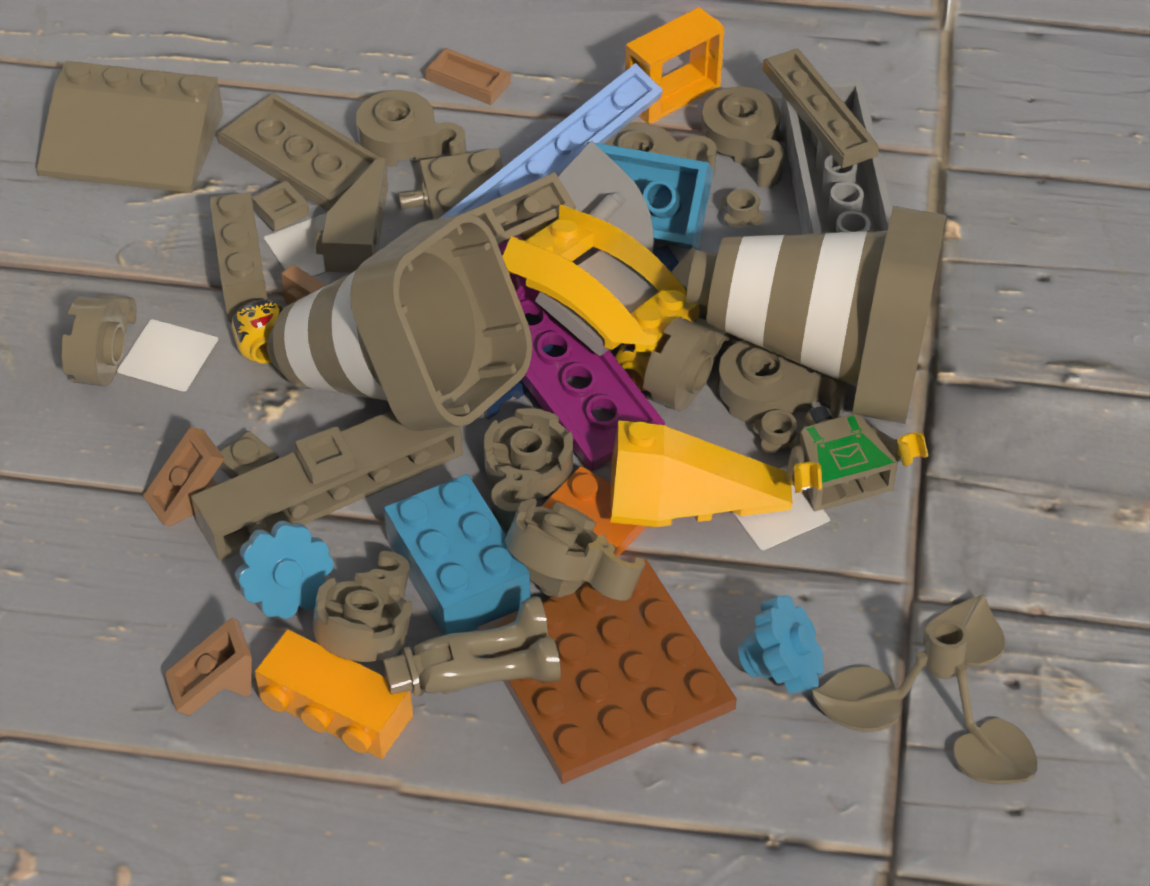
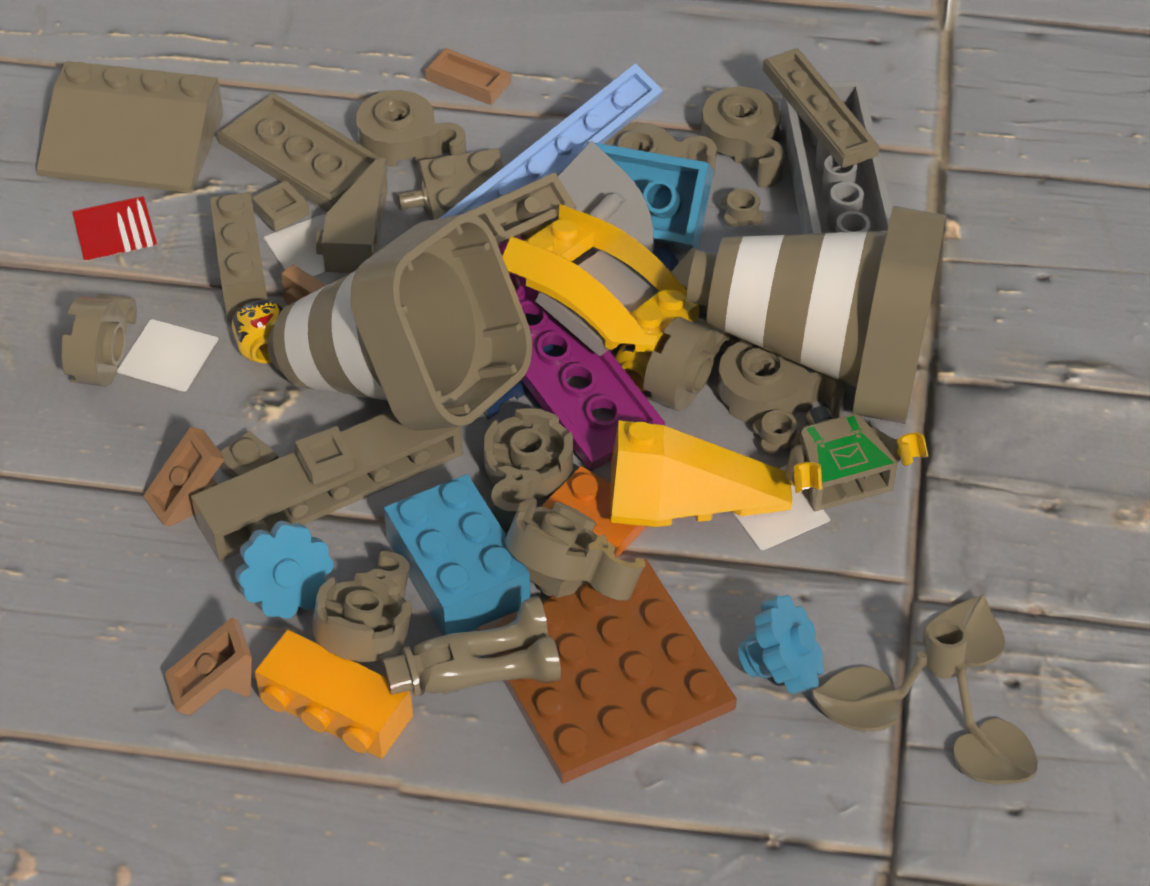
(114, 228): none -> red sticker
(692, 32): light orange window -> none

